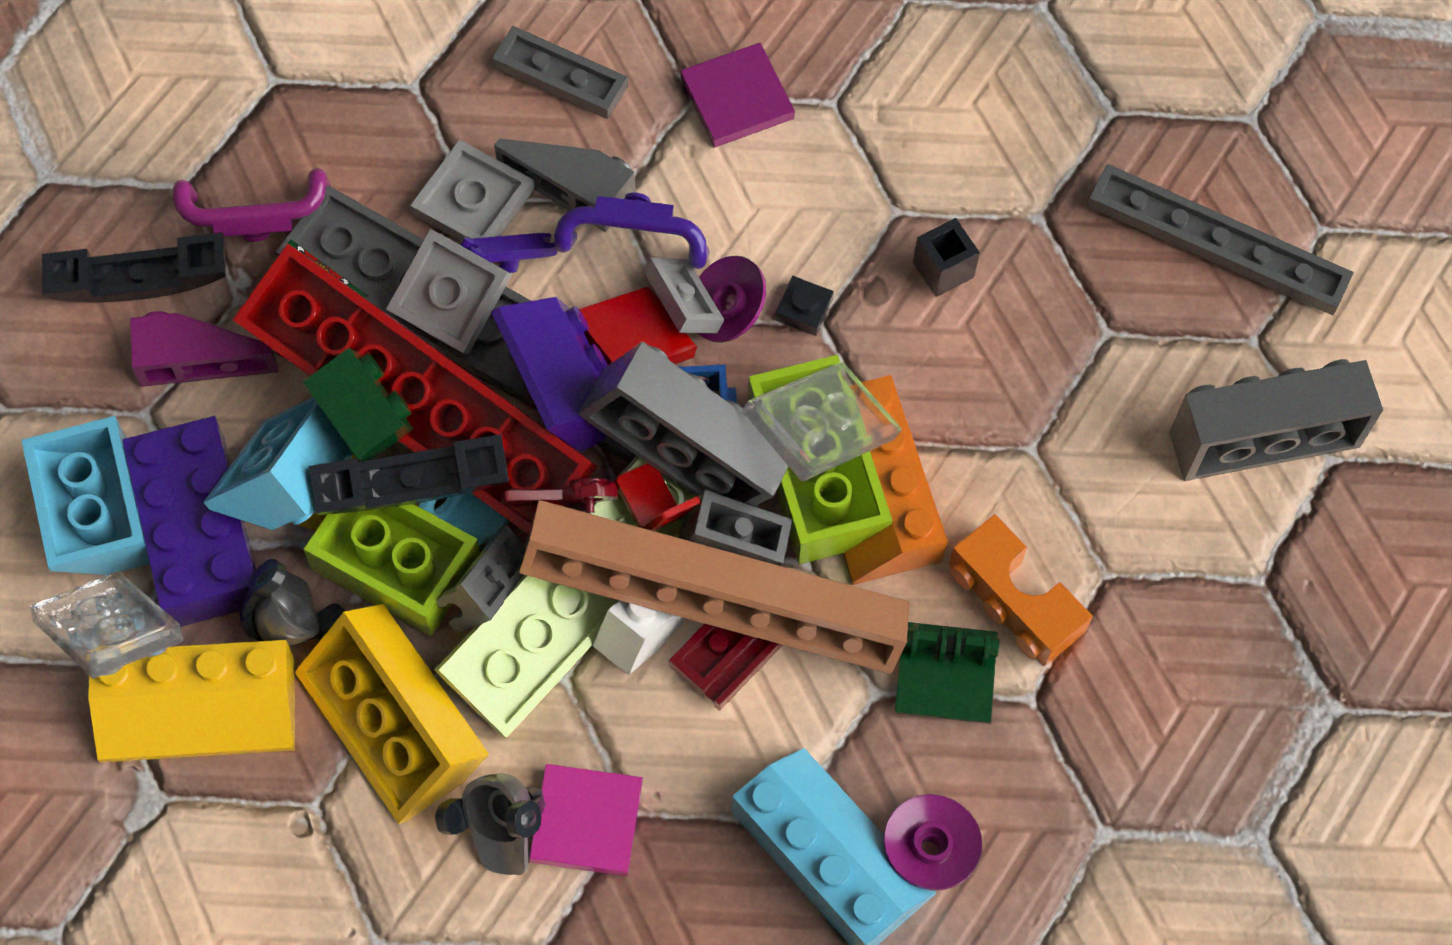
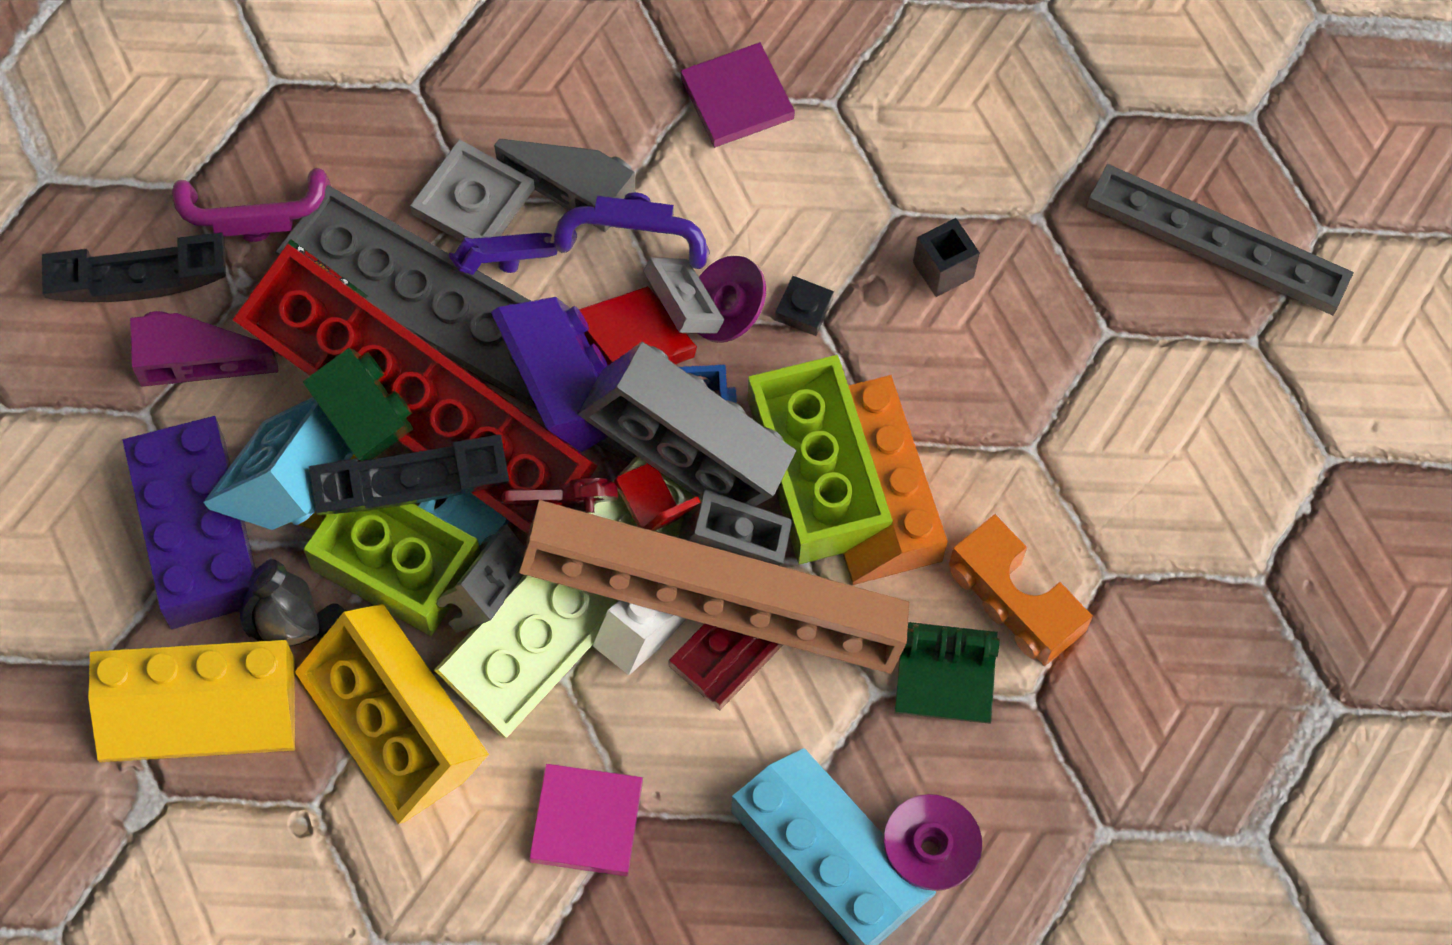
(85, 499): medium azure slope -> none
(106, 624): clear plate -> none
(449, 292): light grey plate -> none
(499, 818): flat silver cap -> none
(560, 72): dark grey plate -> none
(821, 420): clear tile -> none
(1275, 419): dark grey brick -> none

